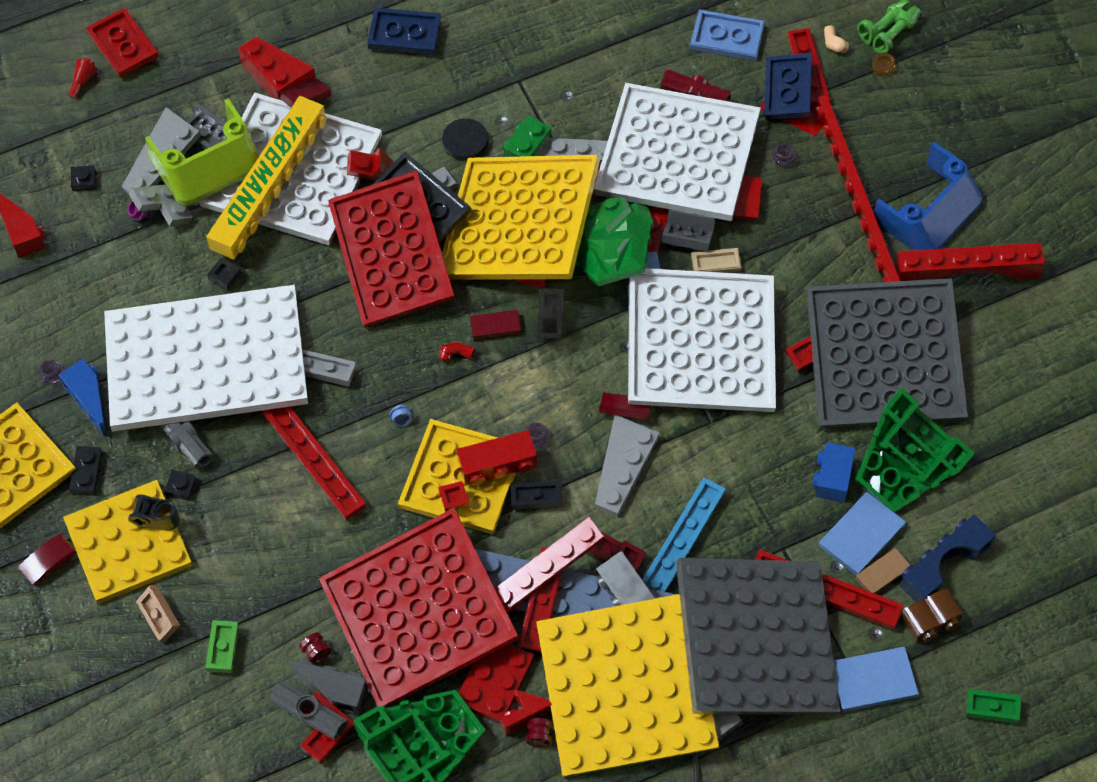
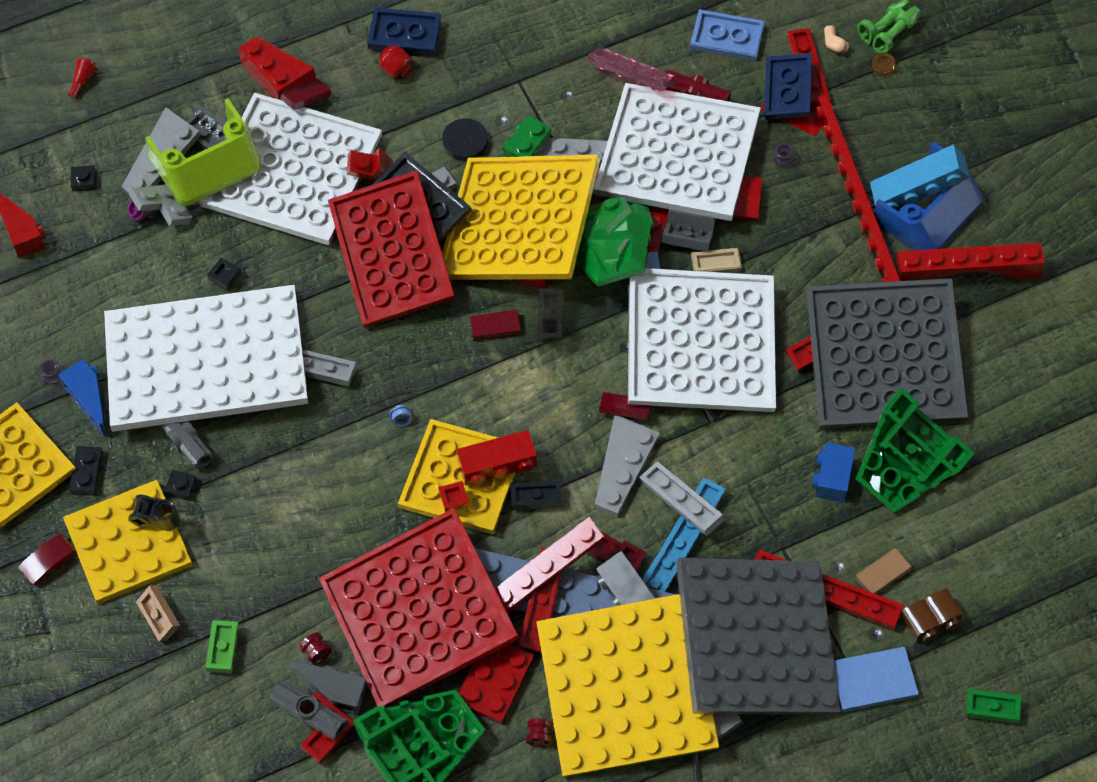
(122, 42): red plate -> none
(266, 178): yellow brick -> none
(315, 461): red plate -> none
(395, 62): none -> red head
(456, 348): red arm -> none
(530, 707): red slope -> none
(538, 428): clear purple plate -> none
(631, 69): none -> clear pink plate
(682, 498): none -> light grey plate
(862, 534): medium blue tile -> none
(921, 178): none -> dark azure brick
(968, 540): dark blue arch -> none

